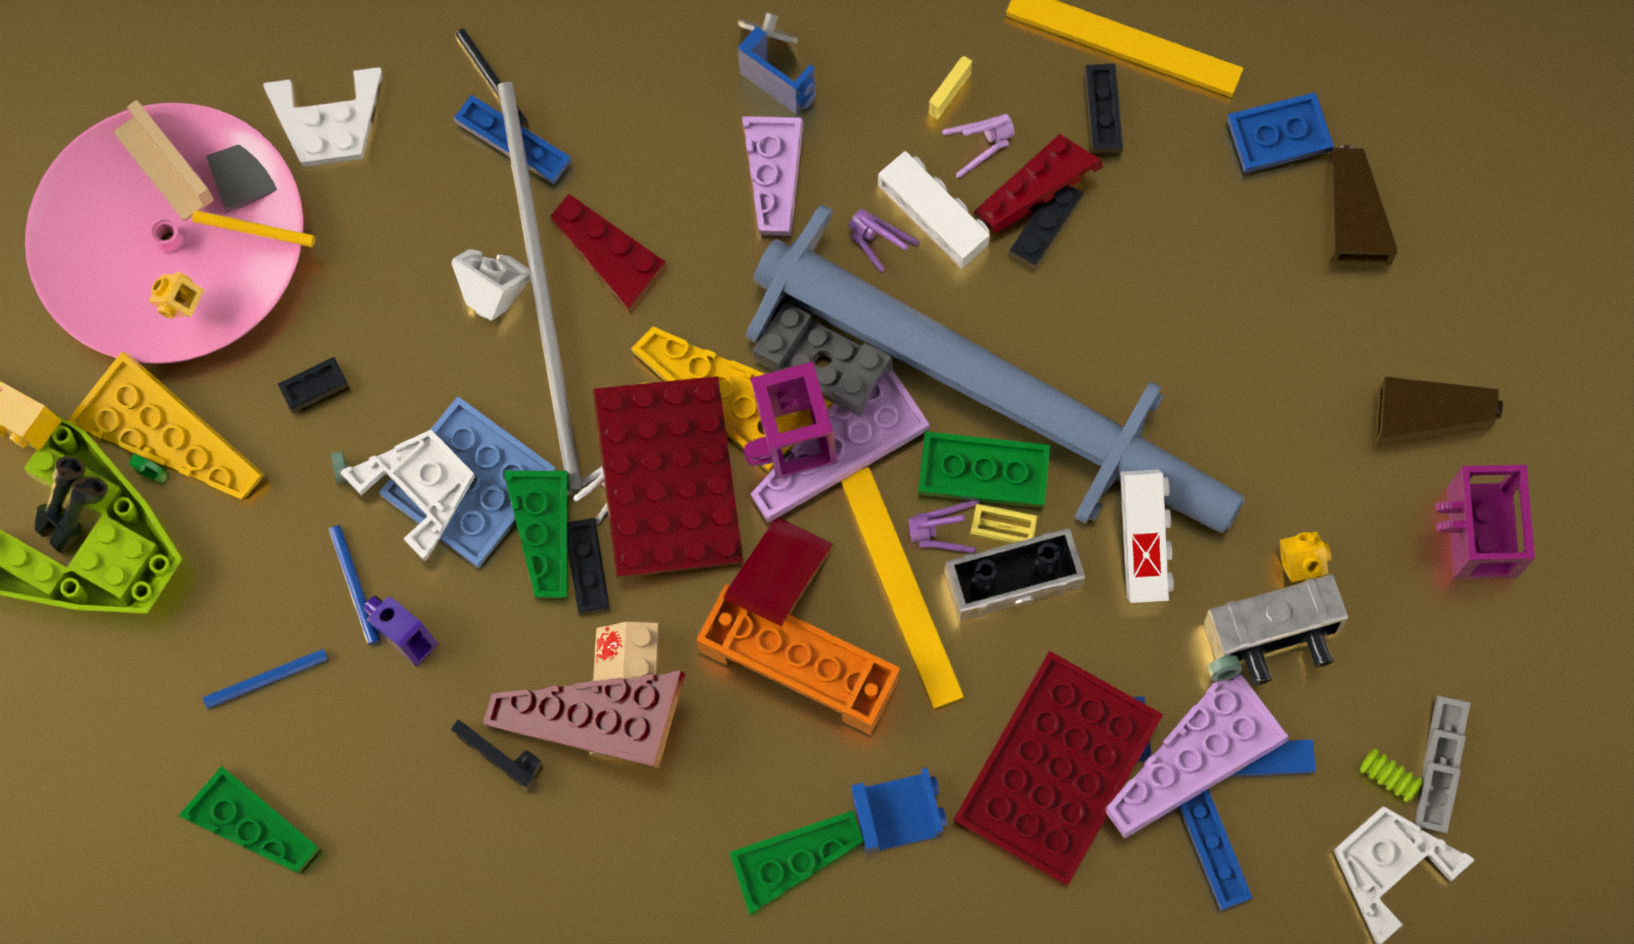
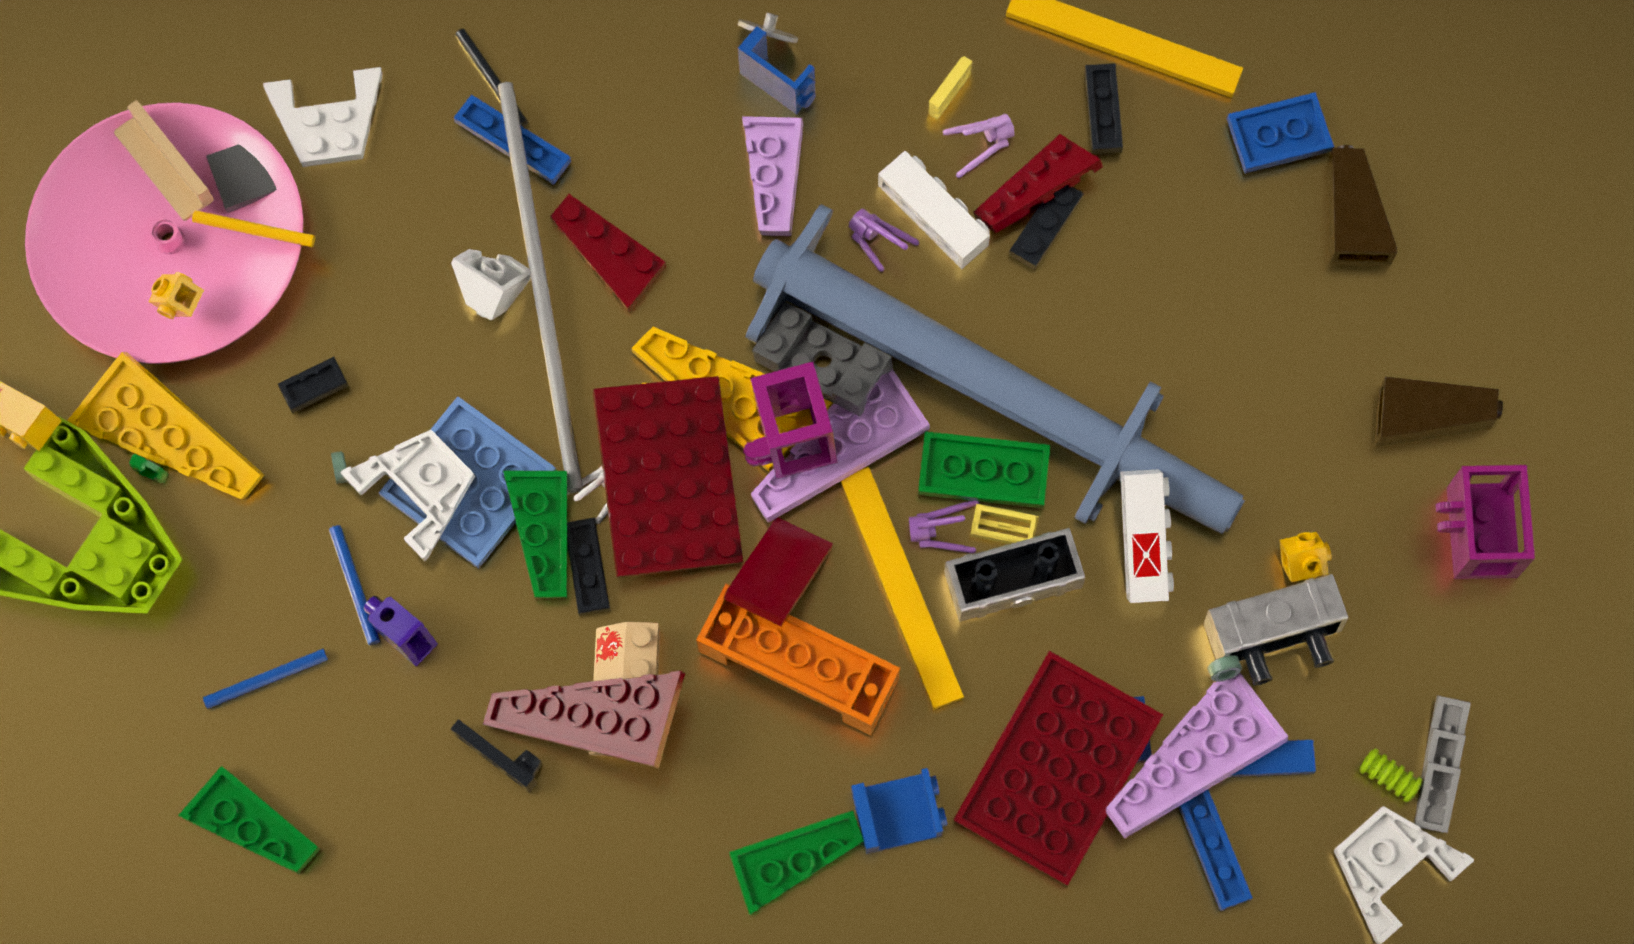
(83, 491): black piece -> none

